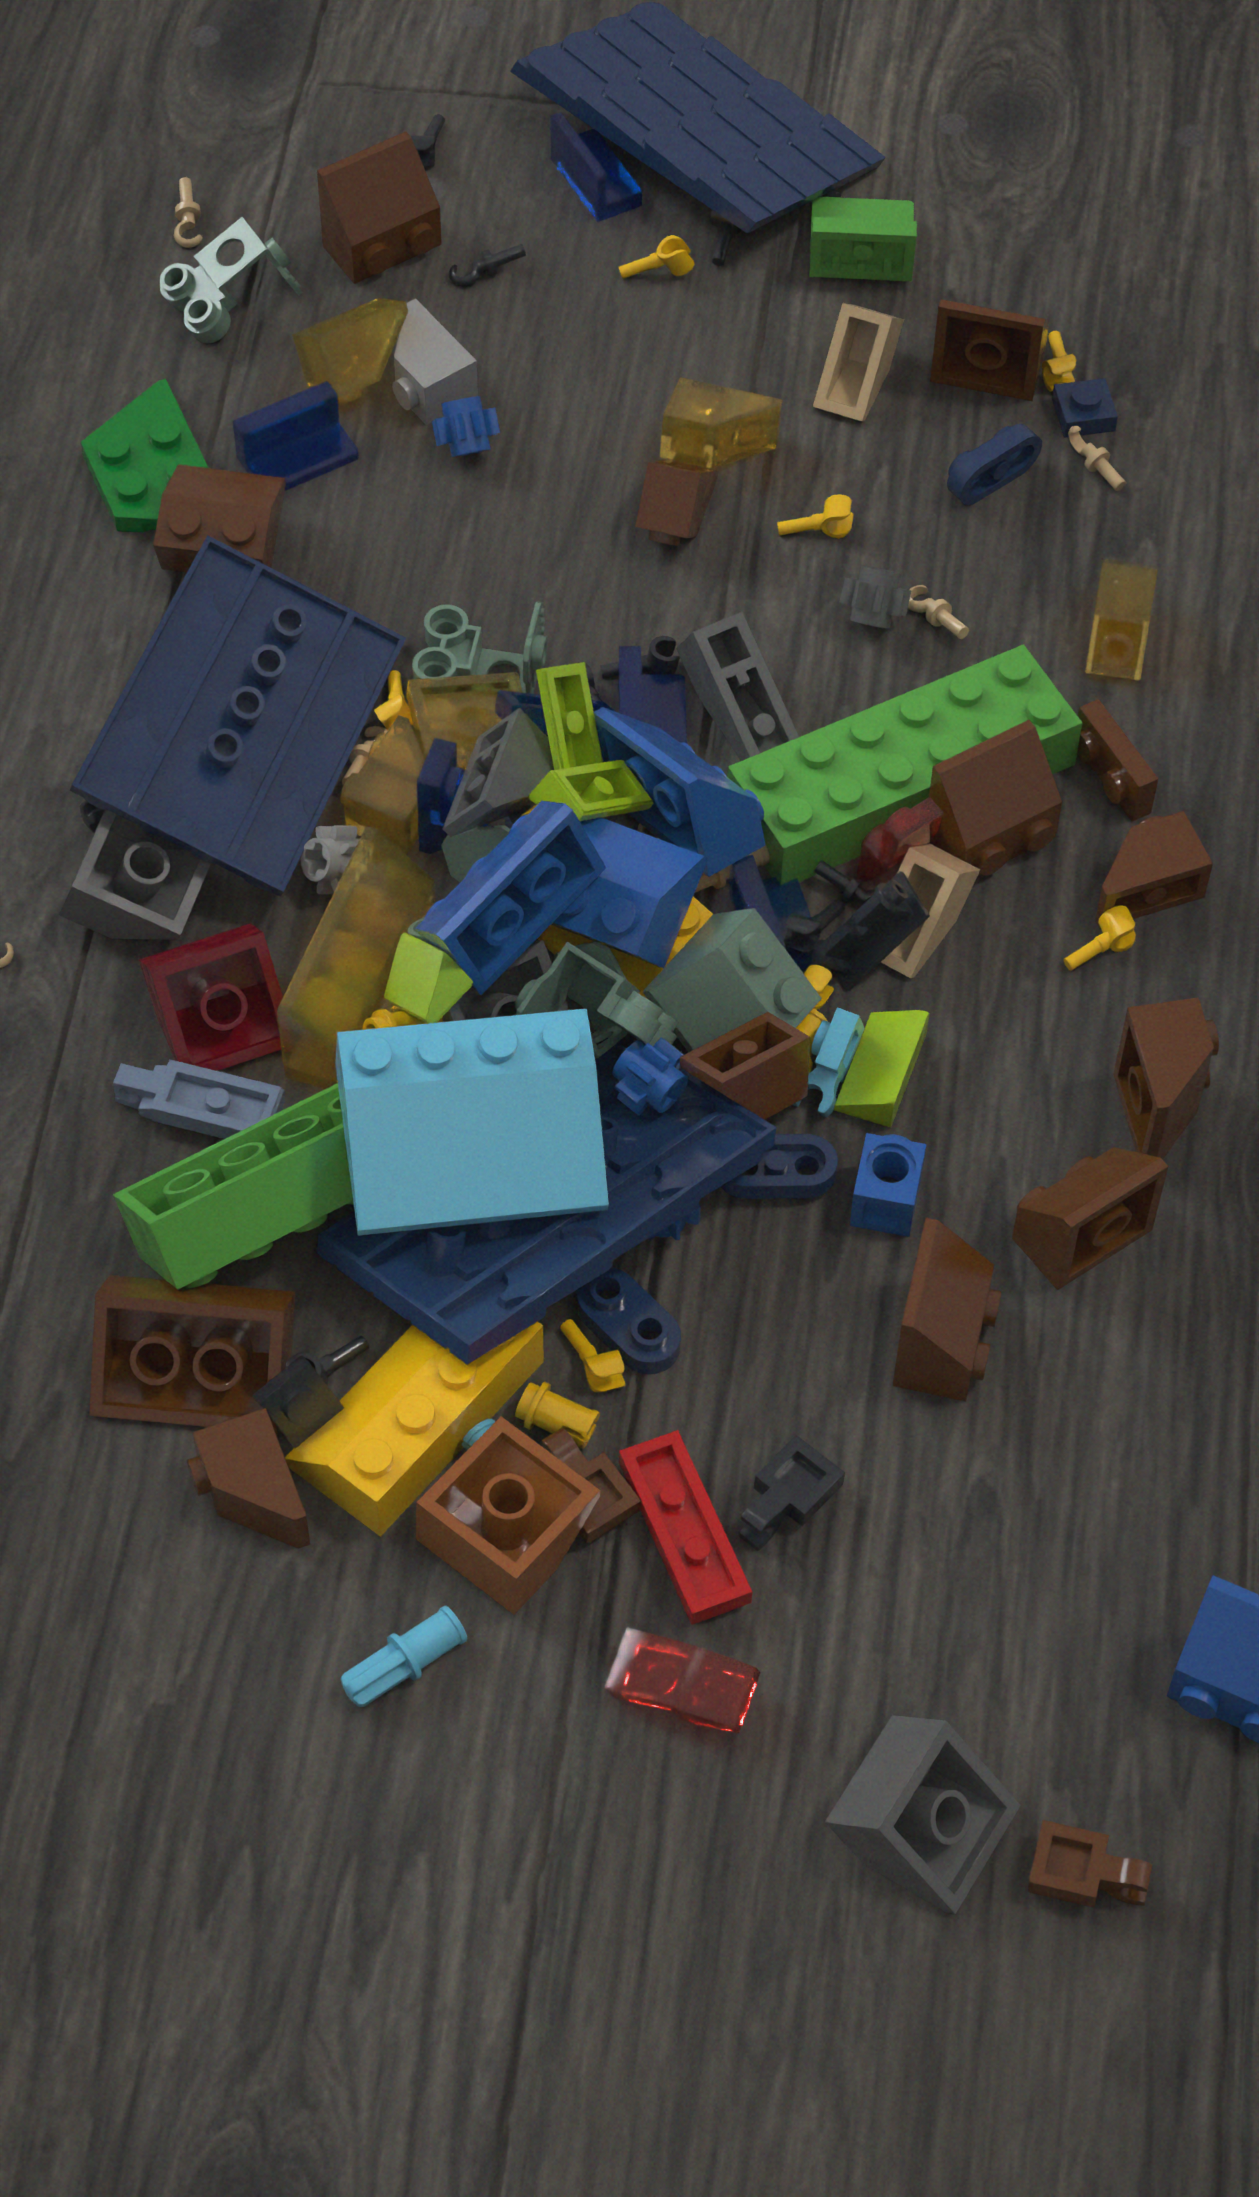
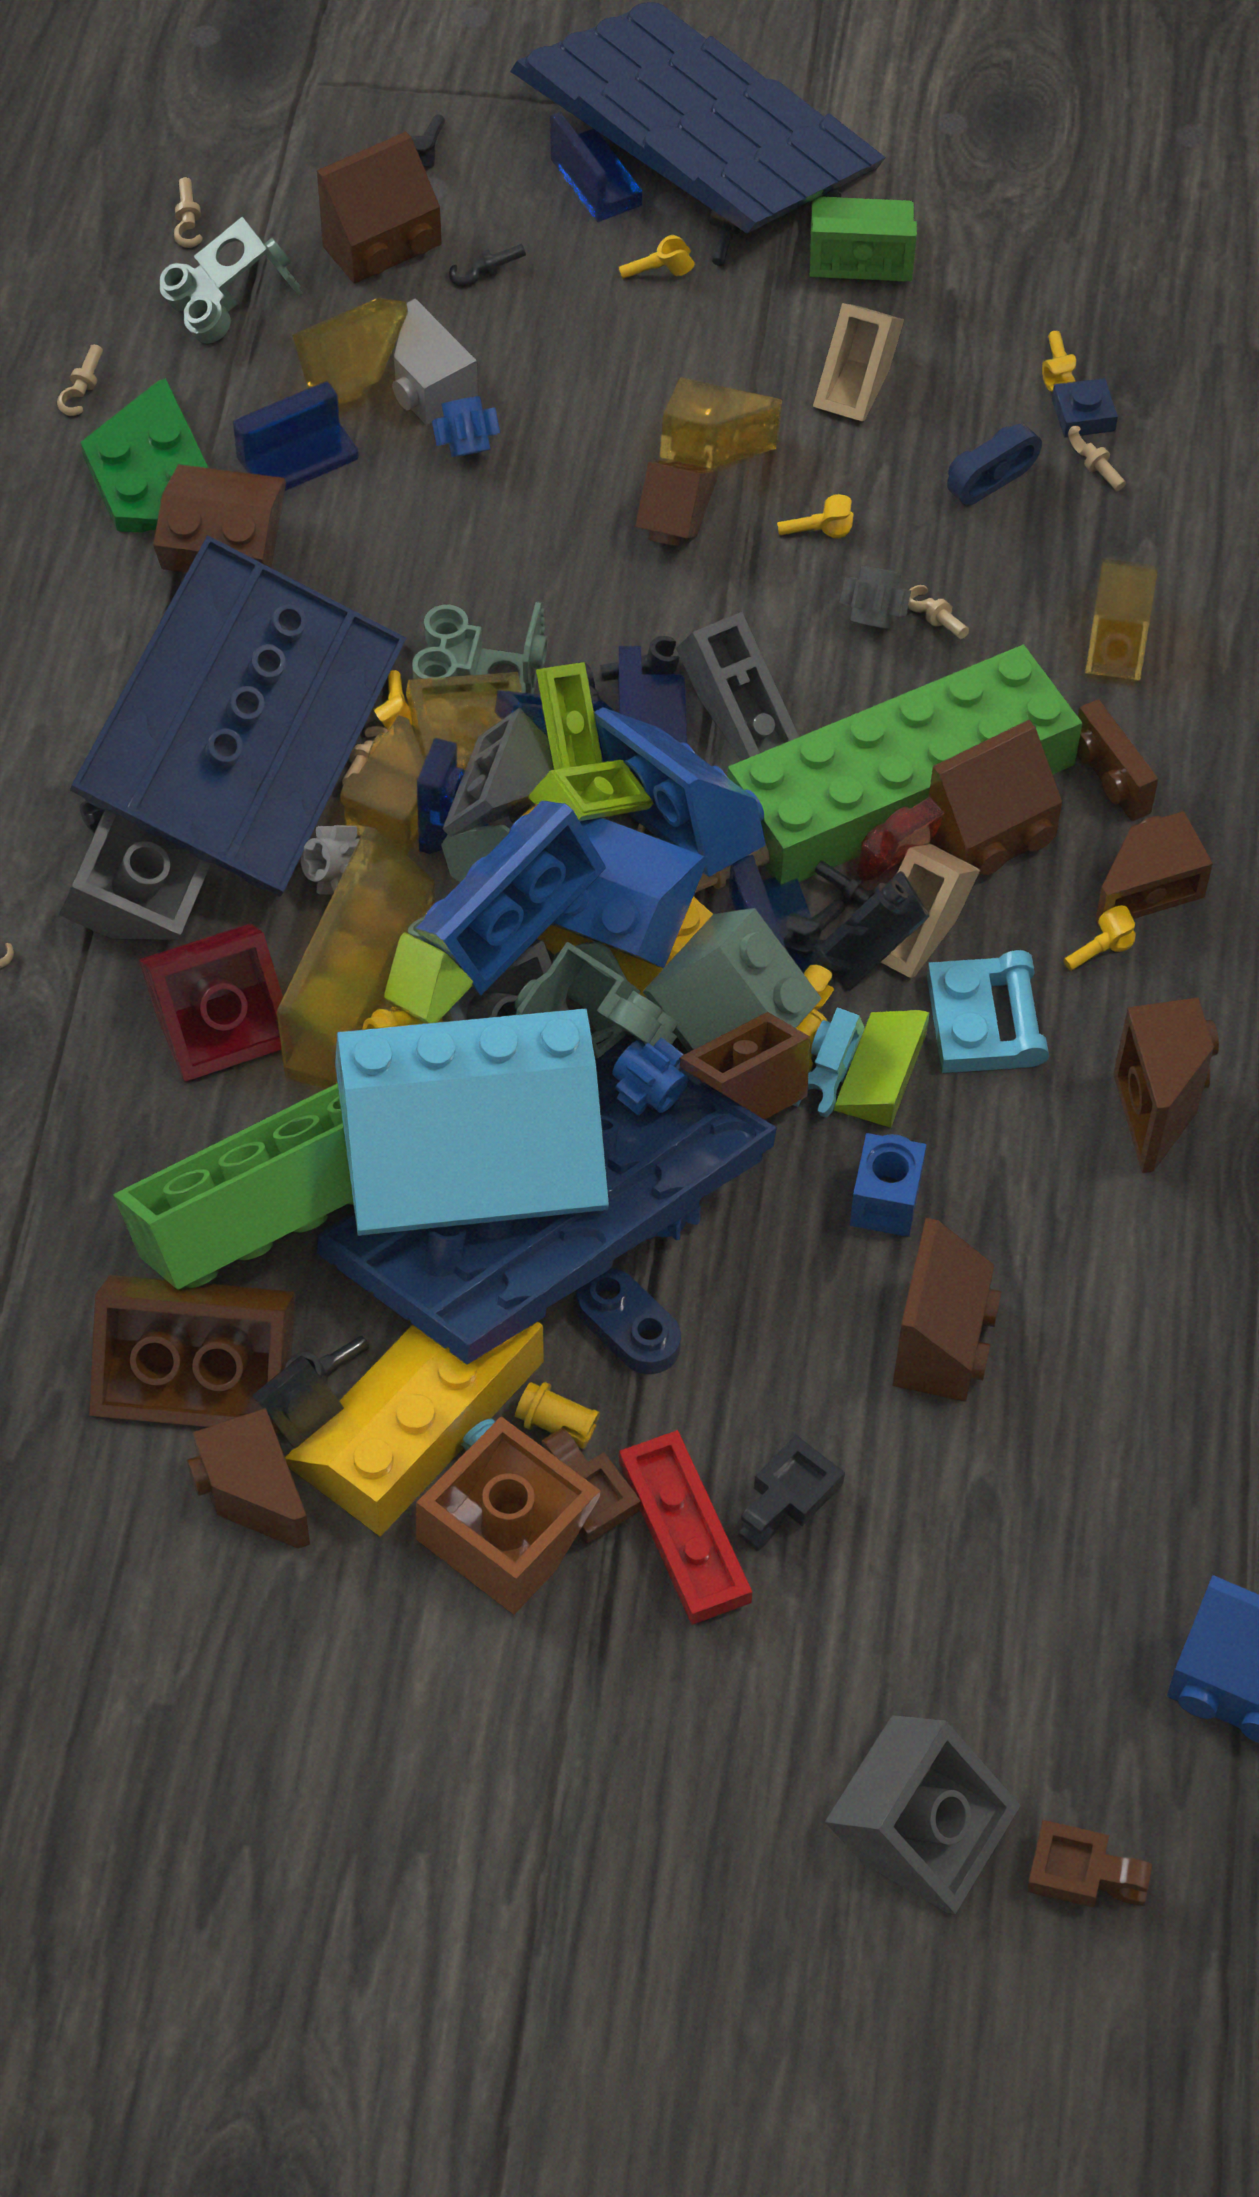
(82, 379): none -> tan hand
(197, 1097): sand blue hinge -> none
(403, 1657): medium azure axle -> none
(601, 1370): yellow hand -> none
(683, 1679): clear red slope -> none
(778, 1175): dark blue plate -> none
(967, 1016): none -> medium azure plate
(988, 349): reddish brown slope -> none
(1089, 1213): reddish brown slope -> none

